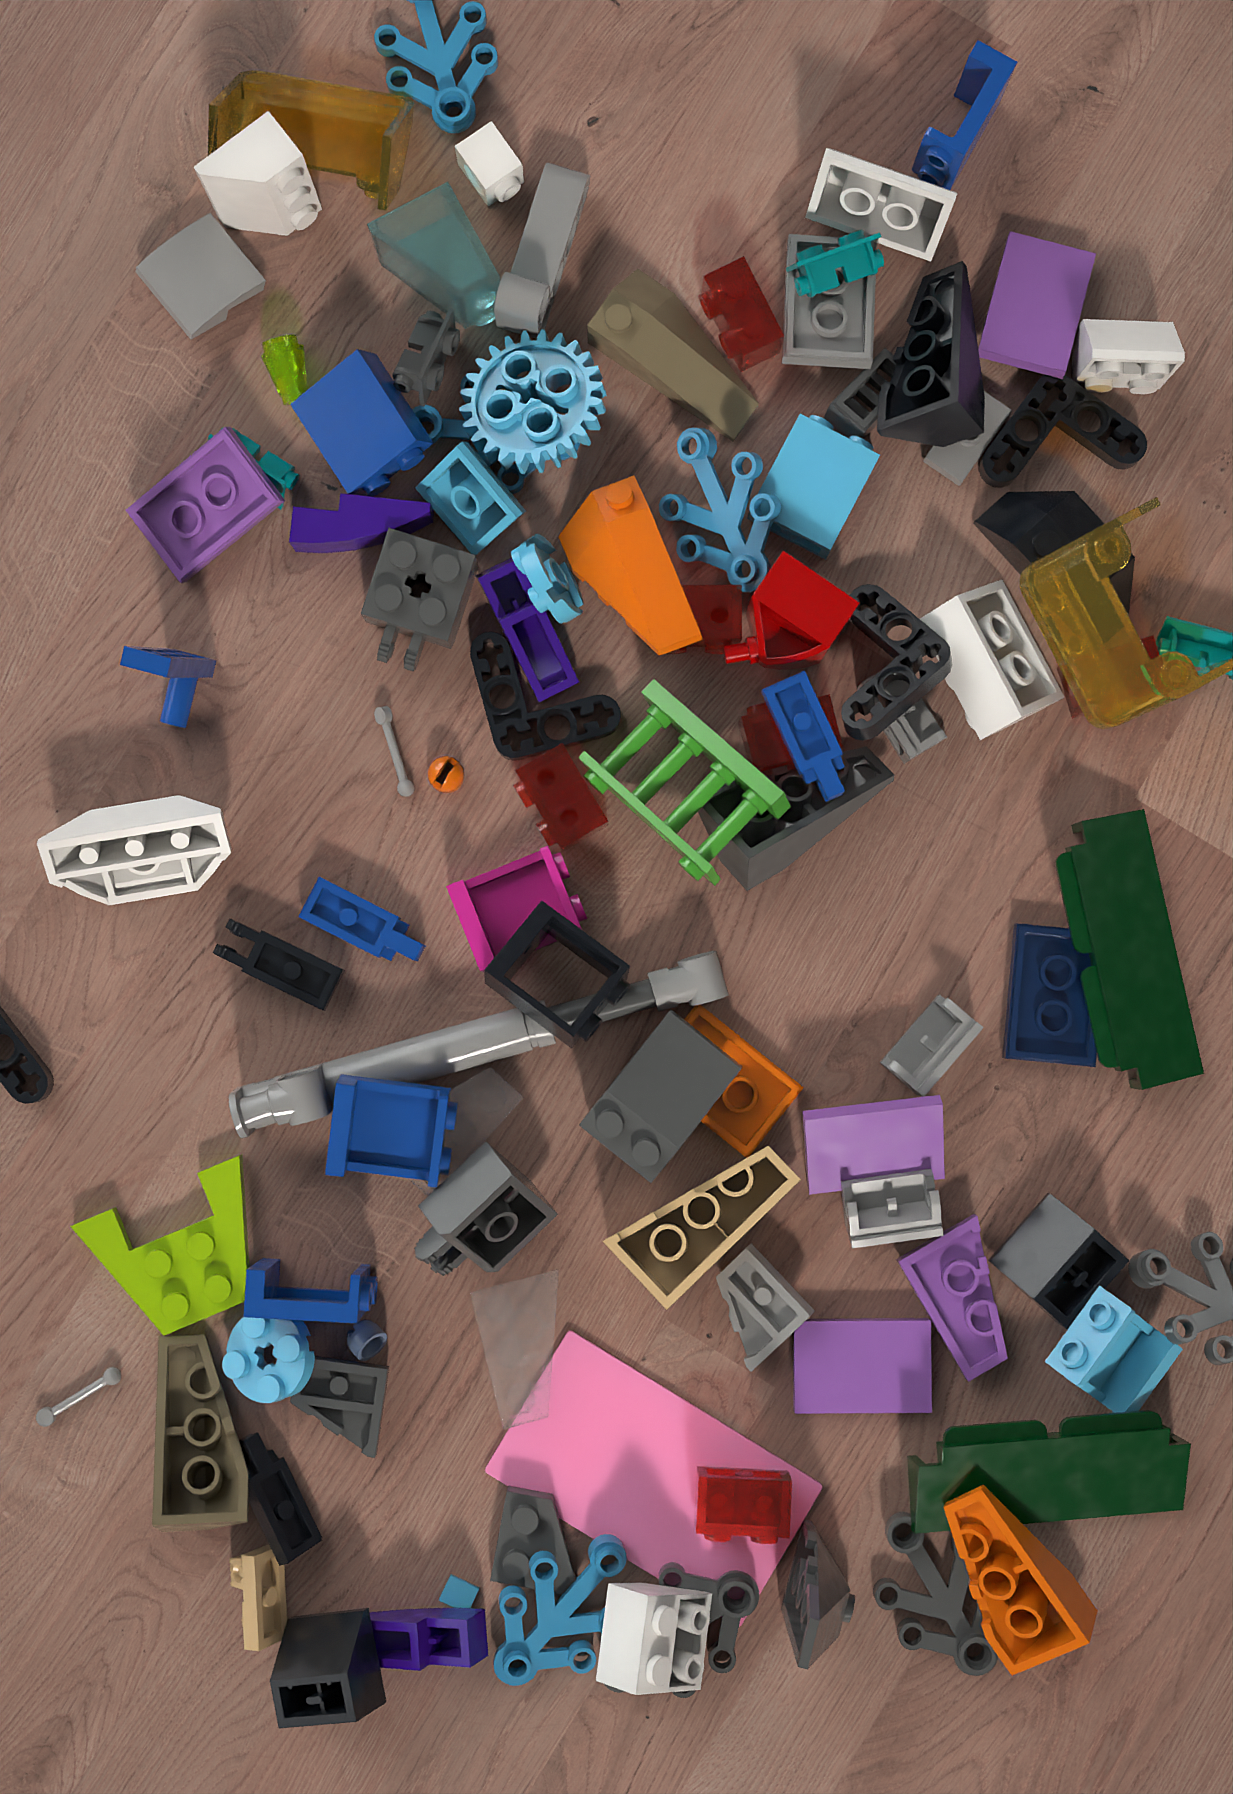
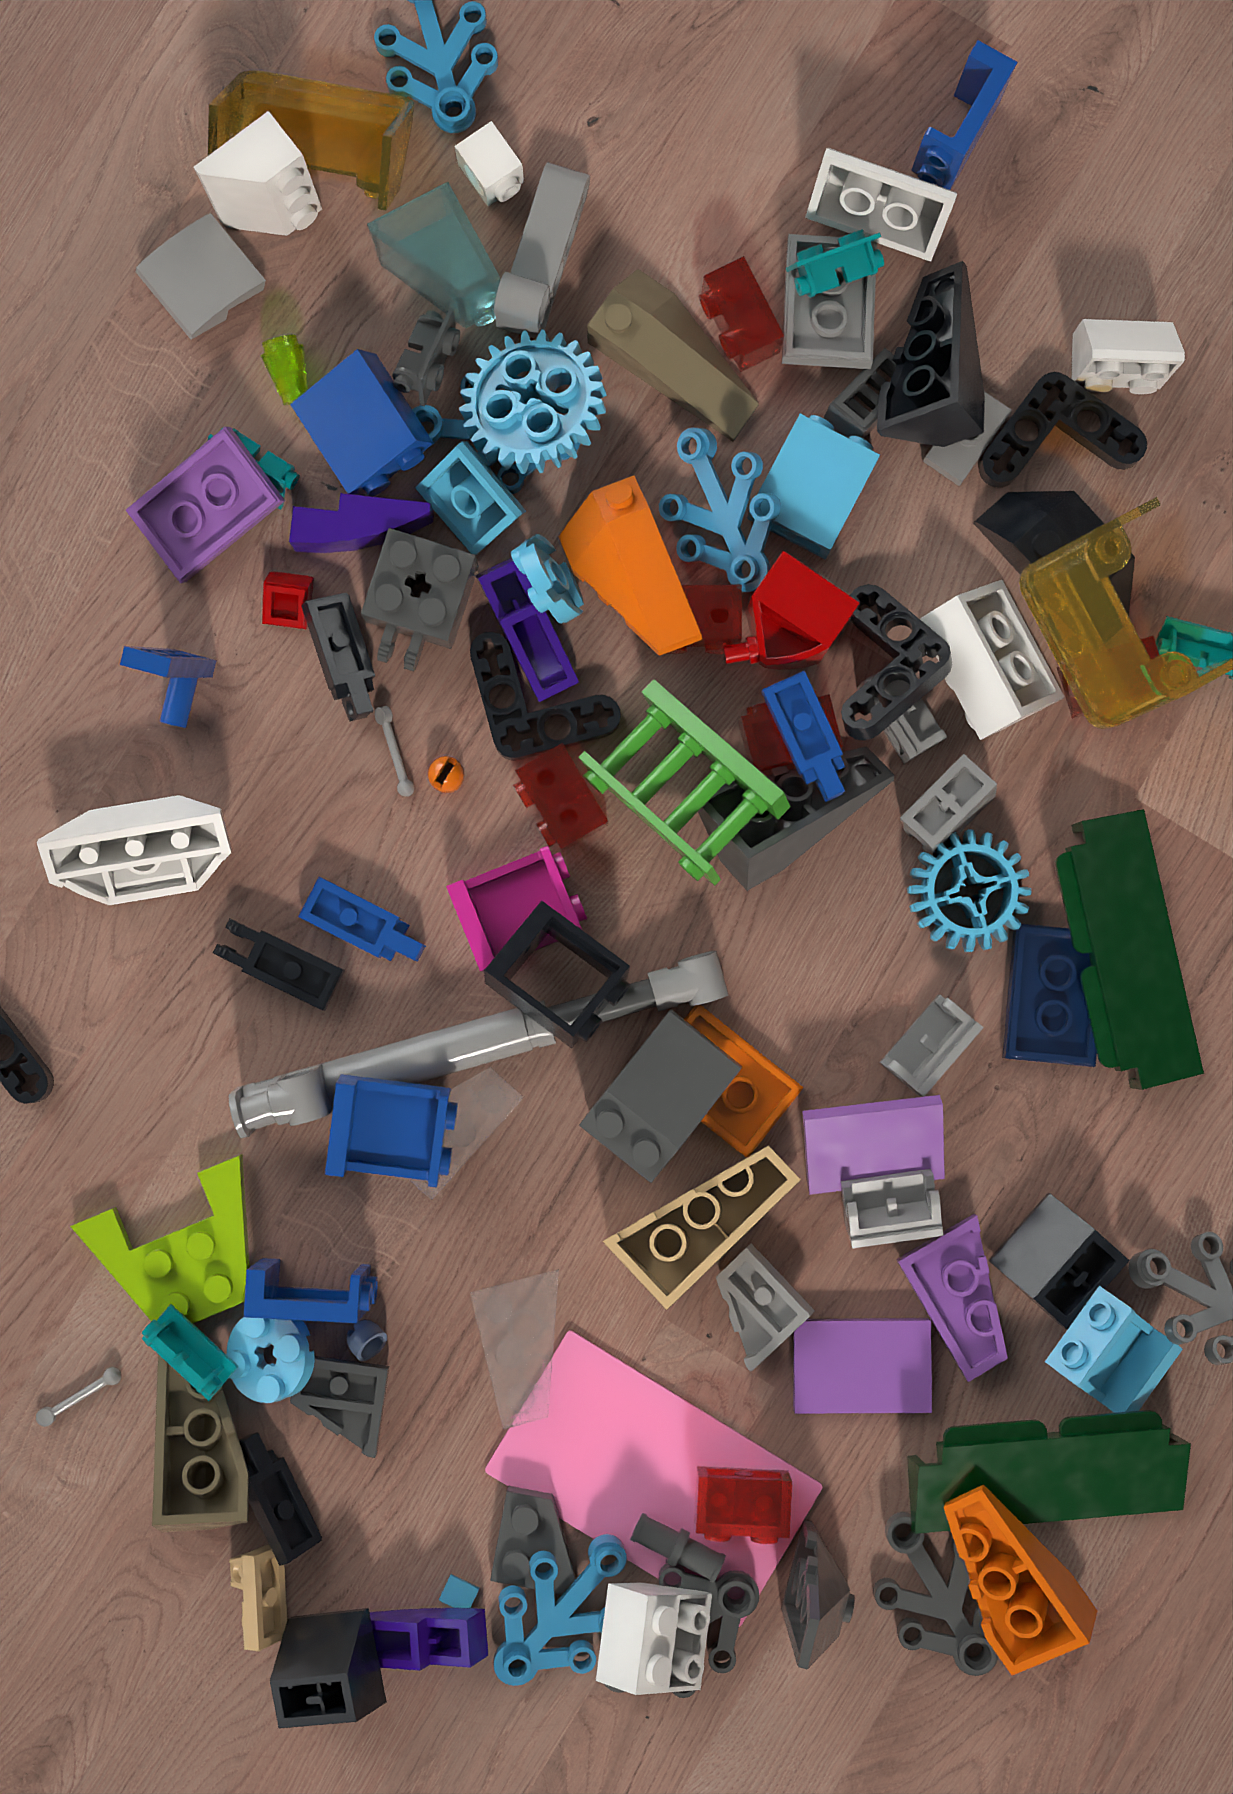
(189, 1352): none -> teal hinge
(284, 597): none -> red slope
(341, 652): none -> black hinge
(481, 1214): dark grey hinge -> none
(678, 1547): none -> dark grey pin
(949, 804): none -> light grey hinge
(975, 911): none -> medium azure gear
(1036, 305): medium lavender tile -> none

